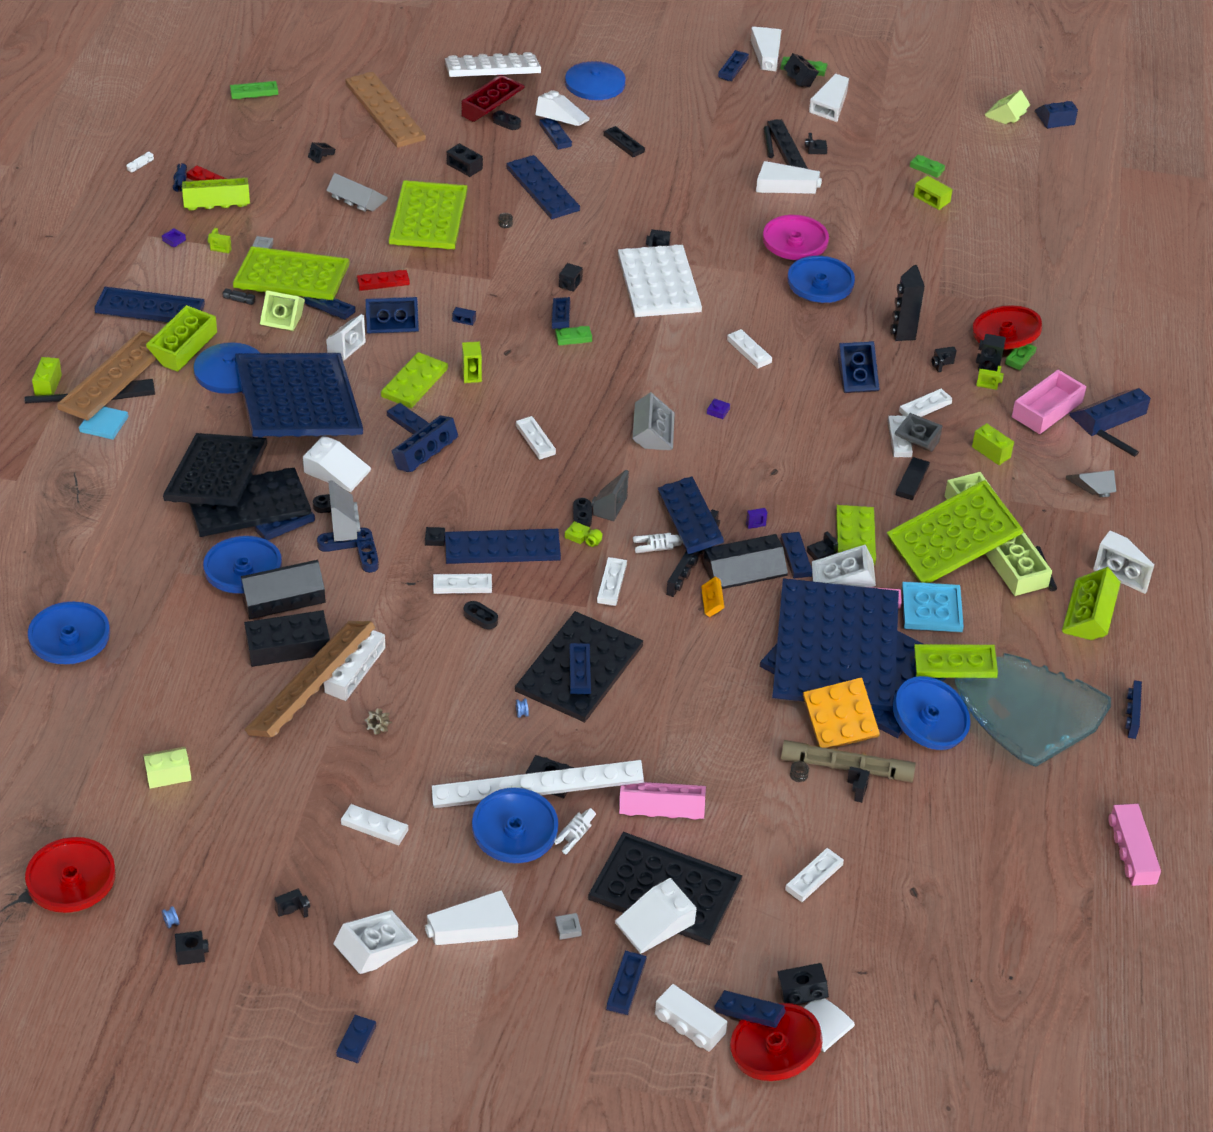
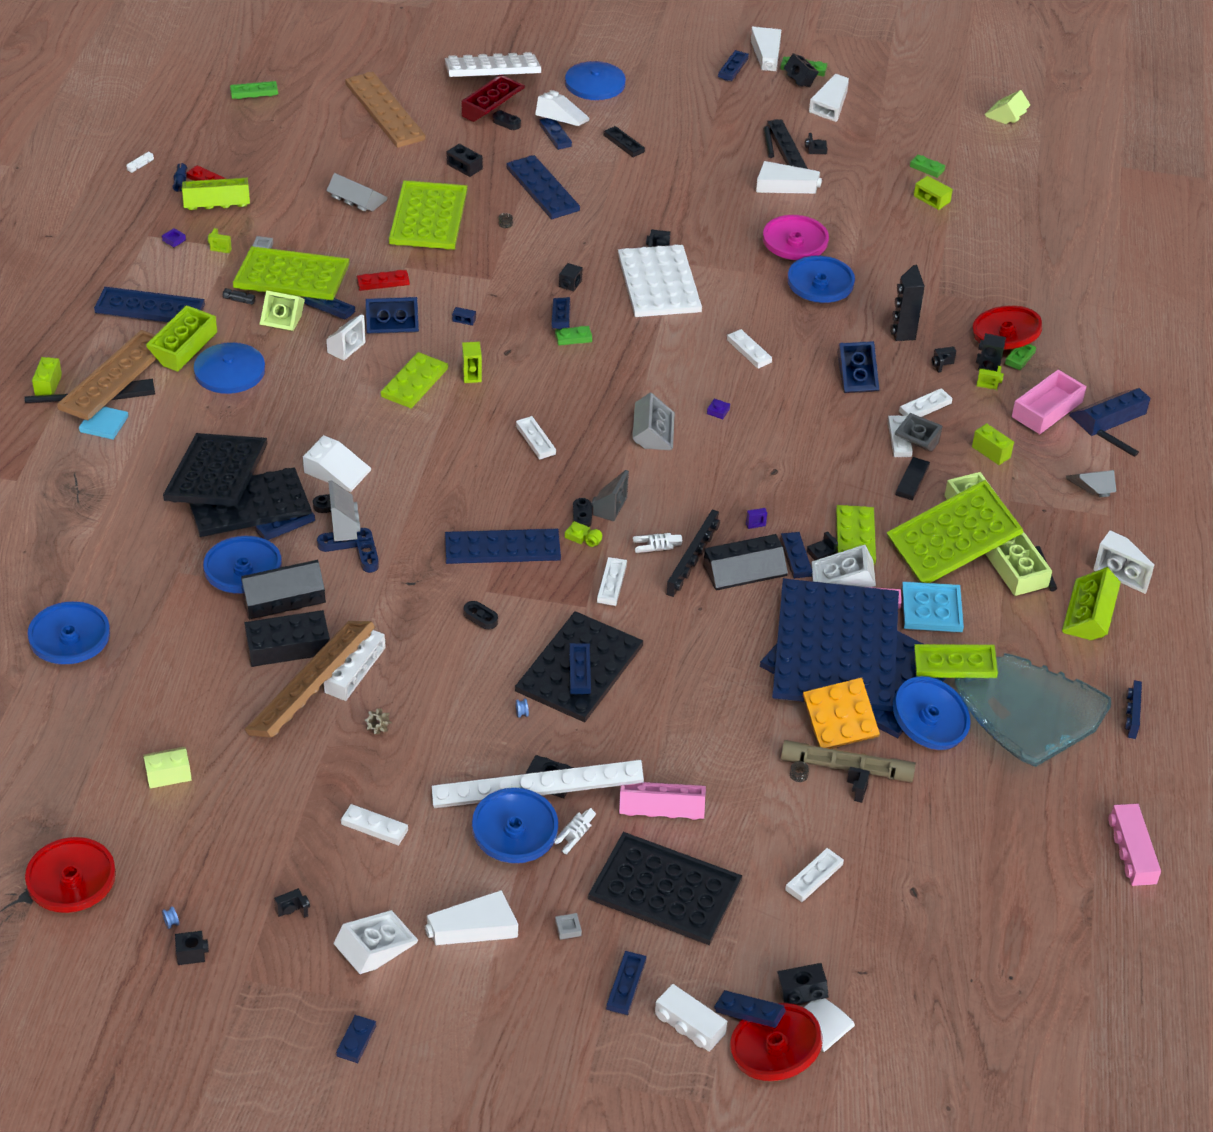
(297, 394): dark blue plate -> none
(318, 150): black bracket -> none
(406, 418): dark blue plate -> none
(425, 443): dark blue brick -> none
(435, 536): black plate -> none
(462, 583): white plate -> none
(657, 916): white slope -> none
(690, 515): dark blue plate -> none
(712, 596): light orange plate -> none
(1057, 114): dark blue slope -> none

